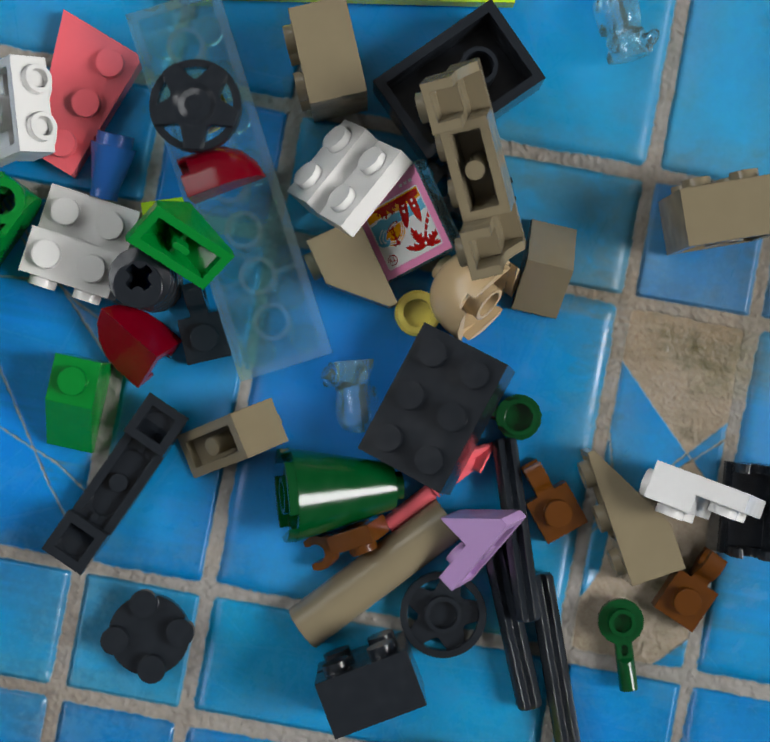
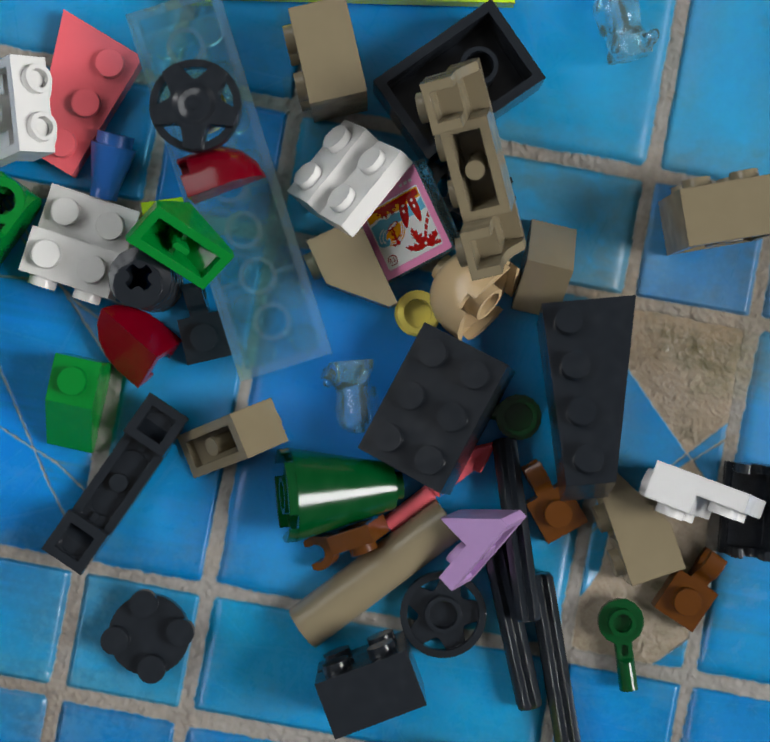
(585, 382): none -> black wedge

